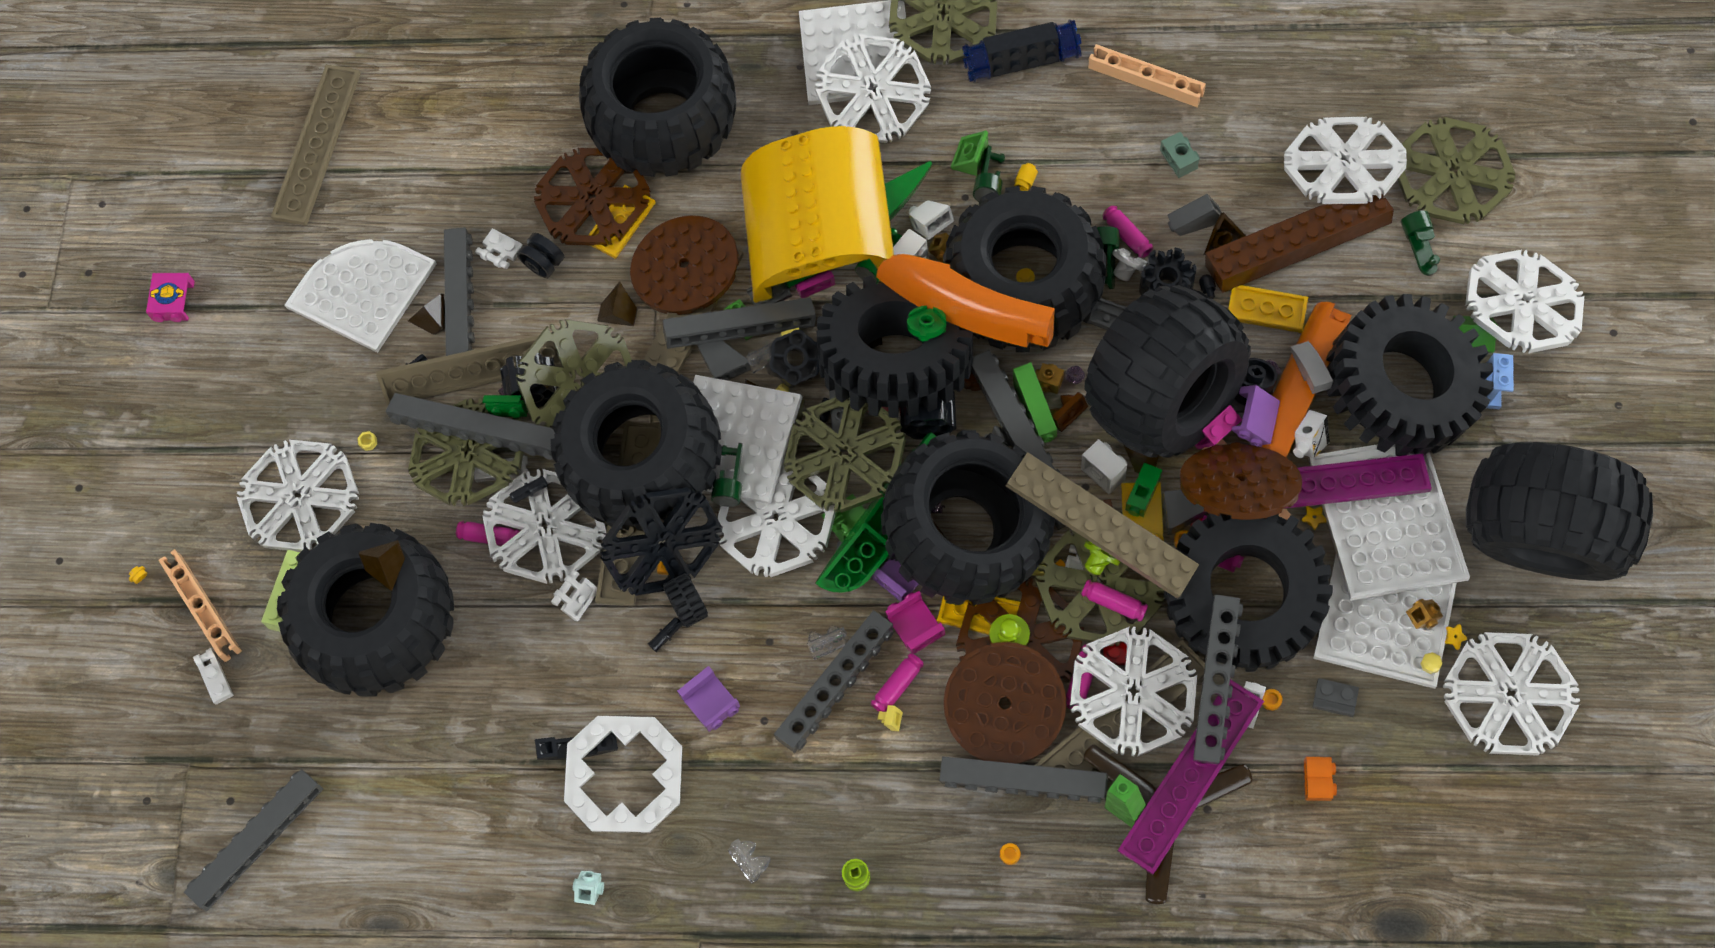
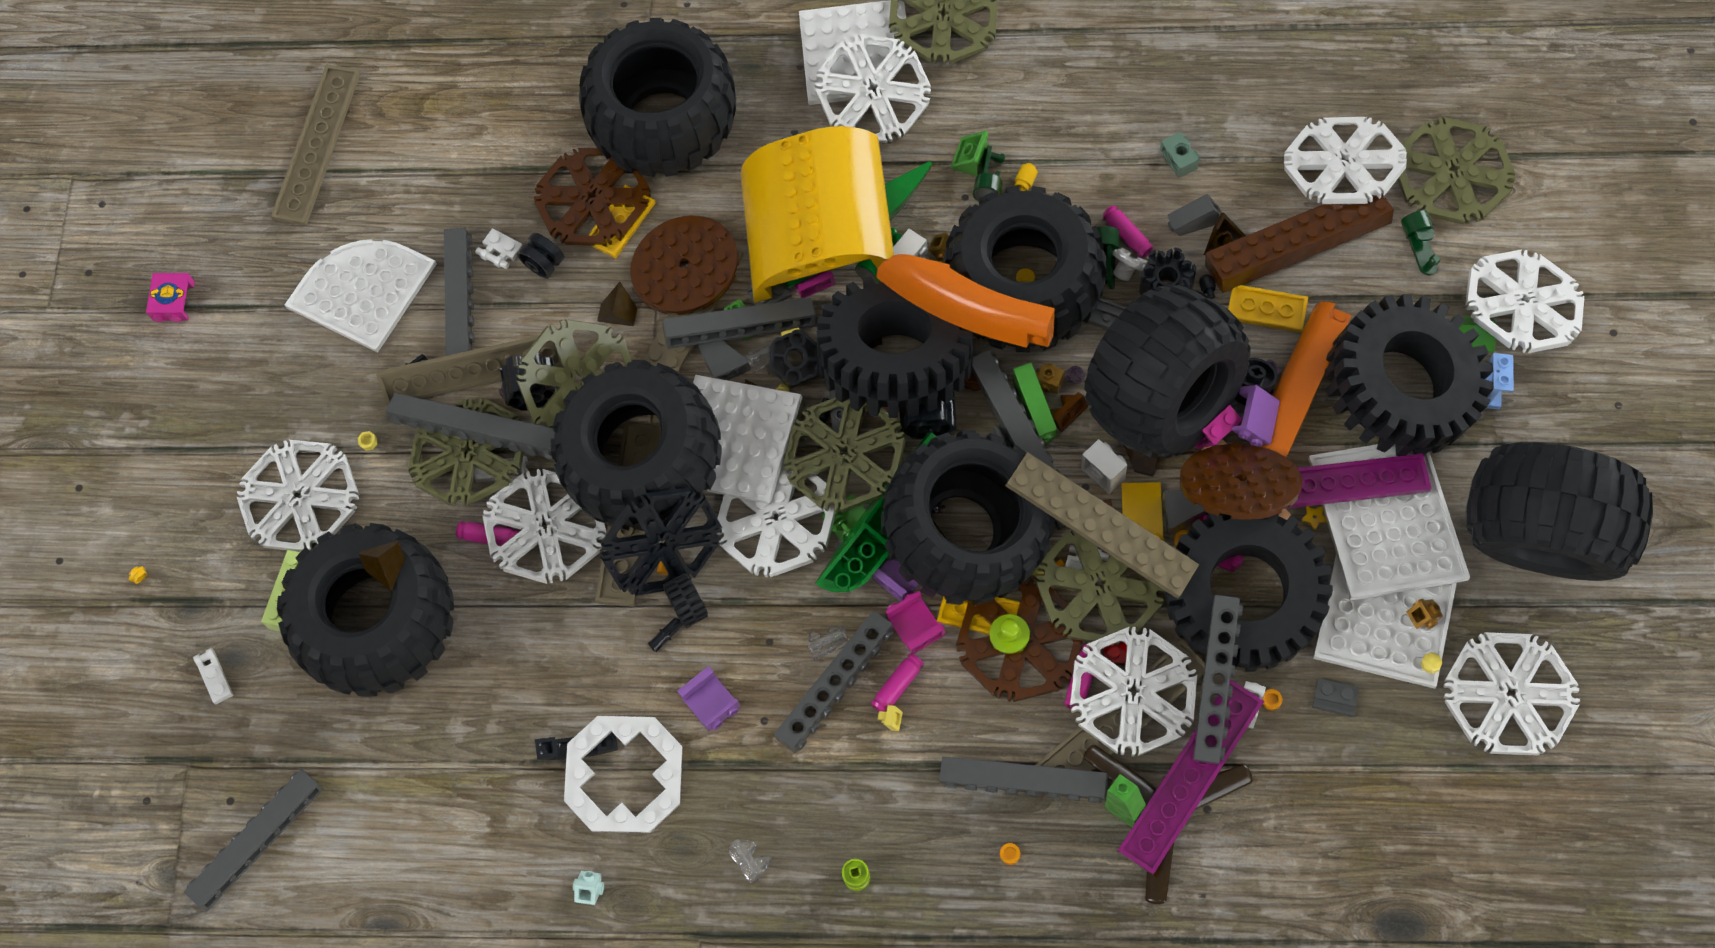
(206, 615): light nougat piece -> none
(430, 316): dark brown slope -> none
(505, 405): green plate -> none
(528, 489): black axle -> none
(579, 599): white plate -> none
(725, 490): dark green piece -> none
(930, 218): white torso -> none
(930, 330): green plate -> none
(1010, 673): reddish brown plate -> none
(1021, 50): black brick -> none
(1098, 559): lime plate -> none
(1114, 600): dark pink axle -> none
(1143, 490): green brick -> none
(1158, 79): light nougat piece -> none
(1311, 367): light grey slope -> none
(1311, 435): white torso -> none
(1318, 779): orange brick -> none
(1460, 637): yellow plate -> none

